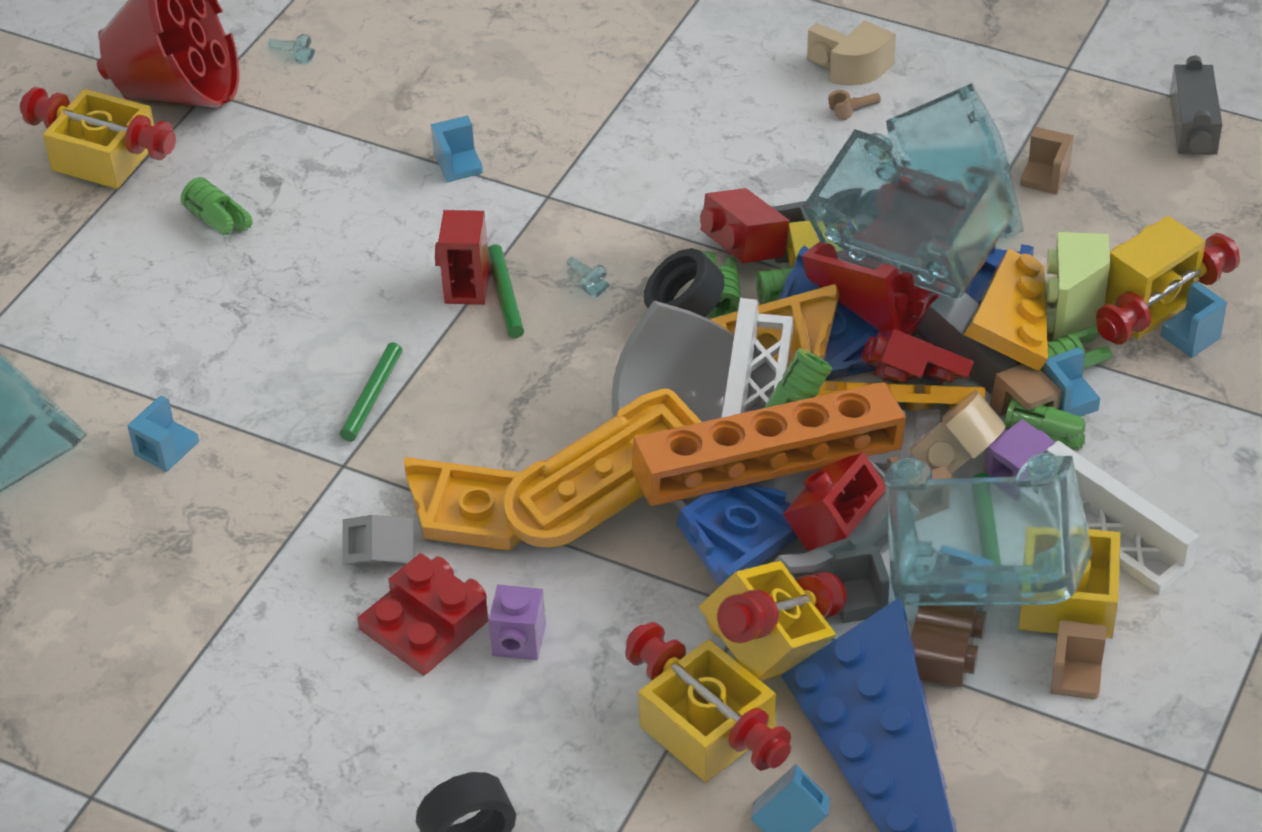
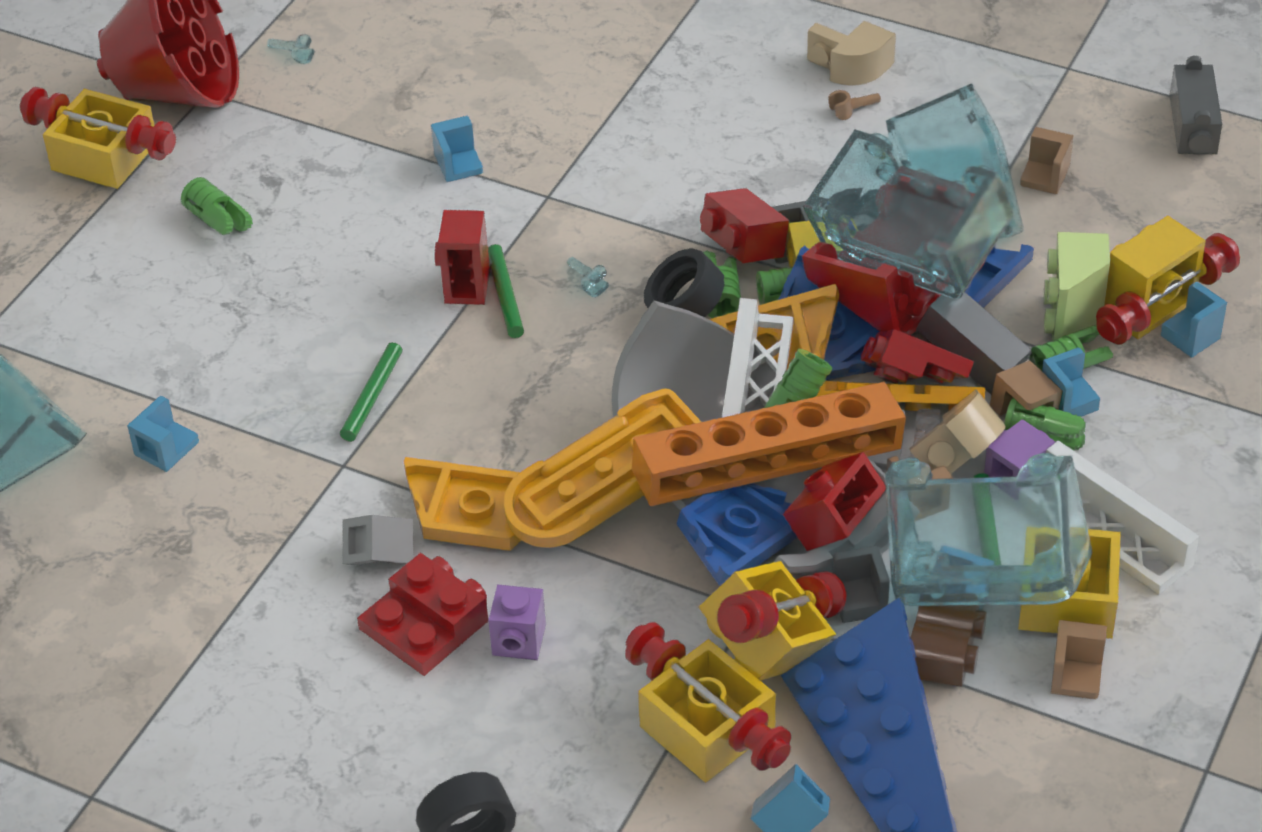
(1014, 311): light orange wing -> none

